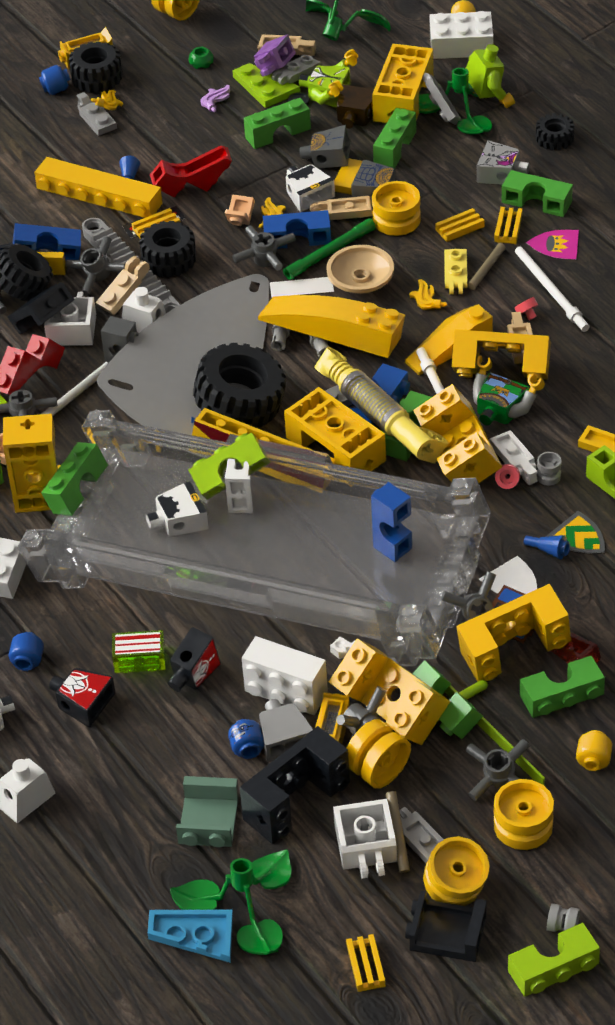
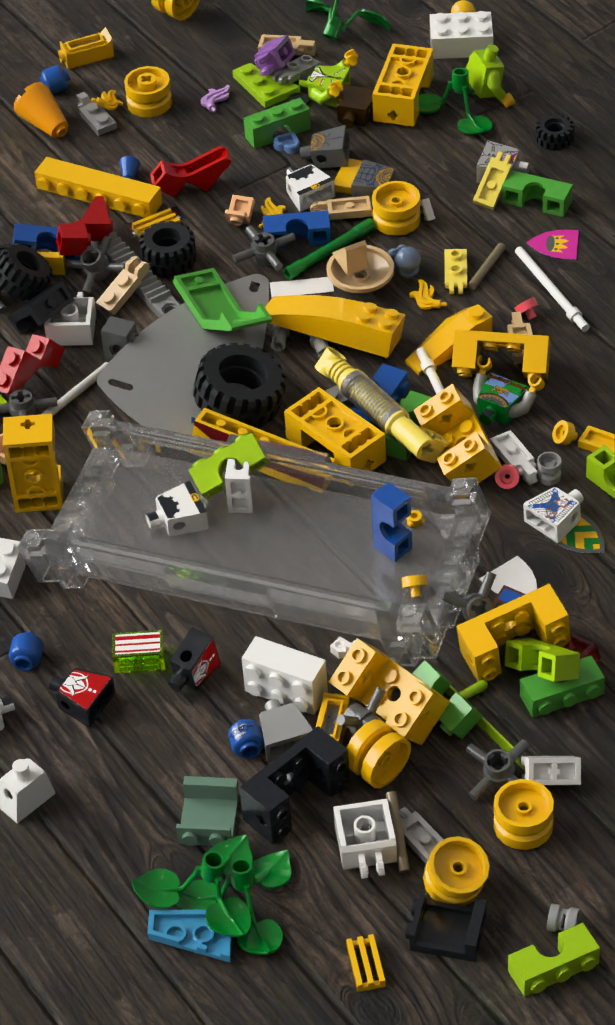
(41, 110): none -> light orange cone
(63, 489): bright green arch -> none
(94, 225): none -> red arch
(95, 67): black tyre -> none
(142, 308): white torso -> none
(148, 91): none -> yellow wheel
(201, 57): green plate -> none
(214, 304): none -> bright green windscreen
(228, 917): none -> green plant
(287, 142): none -> medium blue tile
(352, 257): none -> tan slope
(398, 130): bright green arch -> none
(405, 260): none -> sand blue piece
(414, 583): none -> yellow tile
(415, 519): none -> yellow piece
(426, 208): none -> white tile
(439, 97): light grey hinge -> none
(459, 225): yellow tile -> none
(492, 181): none -> light yellow hinge
(509, 214): yellow tile -> none
(550, 660): none -> lime arch
(552, 769): none -> white hinge
(553, 545): blue cone -> none
(554, 512): none -> white torso
(564, 433): none -> yellow tile
(594, 750): yellow head -> none

